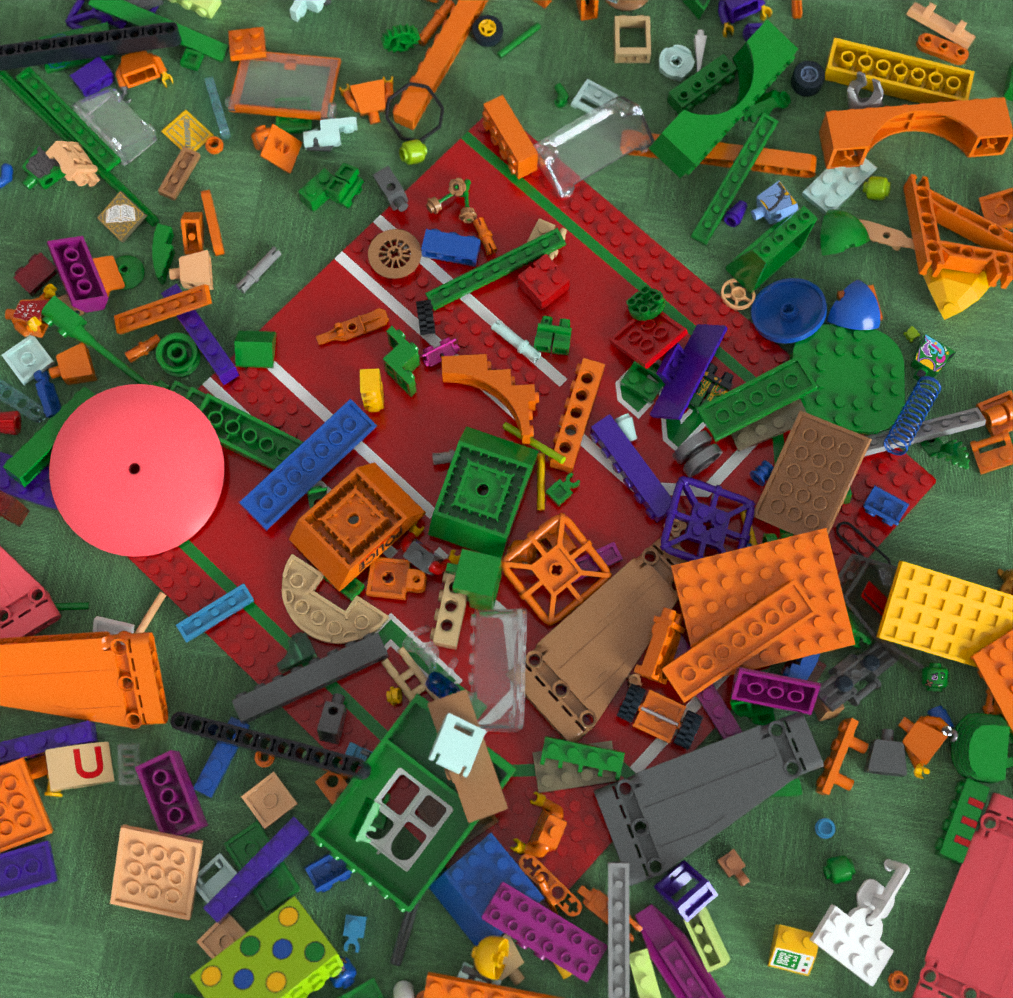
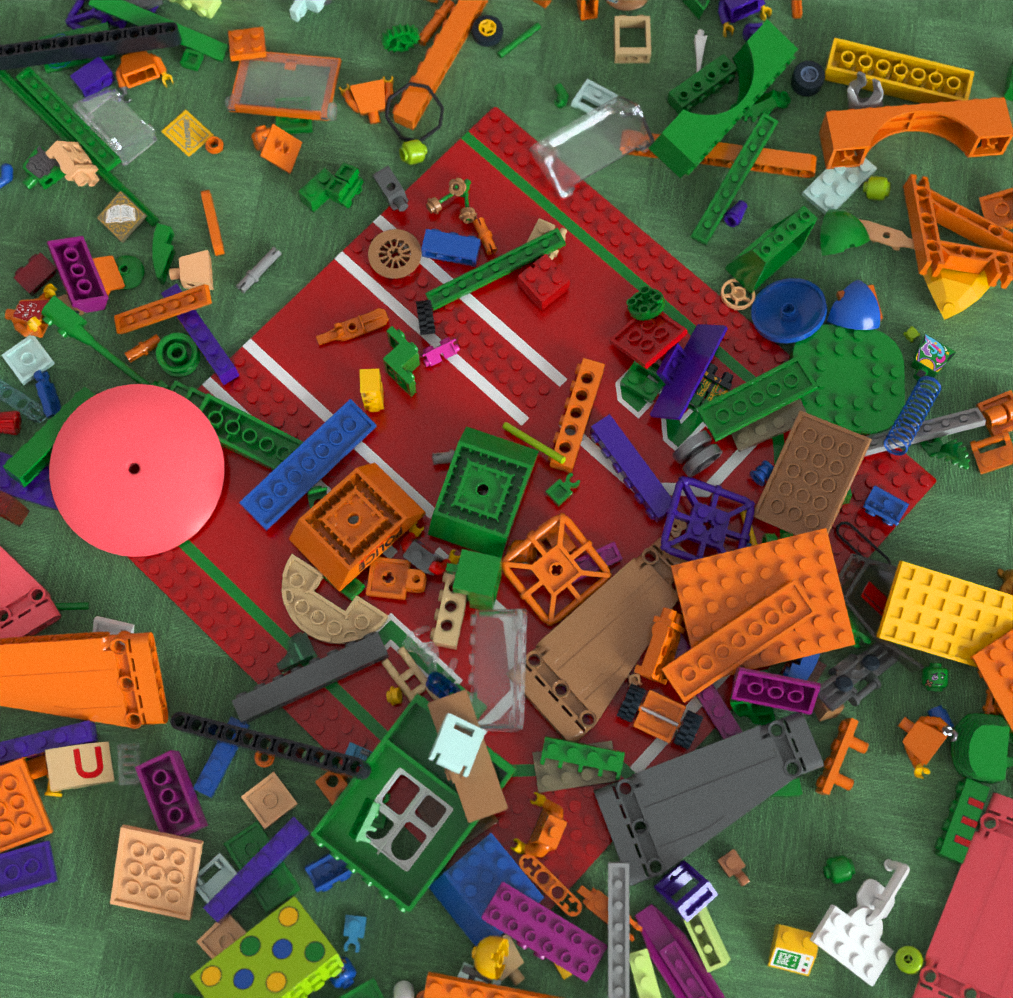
(74, 366): orange torso -> none
(151, 612): light nougat bar -> none
(179, 173): medium nougat plate -> none
(192, 232): orange slope -> none
(215, 612): dark azure plate -> none
(217, 107): clear light blue beam -> none
(255, 349): green slope -> none
(329, 135): light aqua plate -> none
(332, 720): dark grey torso -> none
(403, 936): dark grey axle -> none
(477, 372): orange arch -> none
(509, 137): orange brick -> none
(522, 345): light aqua pin -> none
(541, 481): yellow bar -> none
(546, 892): orange piece -> none
(547, 332): green hips -> none
(626, 424): light aqua cone -> none
(672, 71): light aqua plate -> none
(774, 204): light blue torso -> none
(824, 828): dark azure plate -> none
(886, 756): dark grey torso -> none
(898, 975): orange plate -> none
(916, 962): none -> lime head
(934, 48): orange plate -> none
(942, 26): light nougat hinge -> none

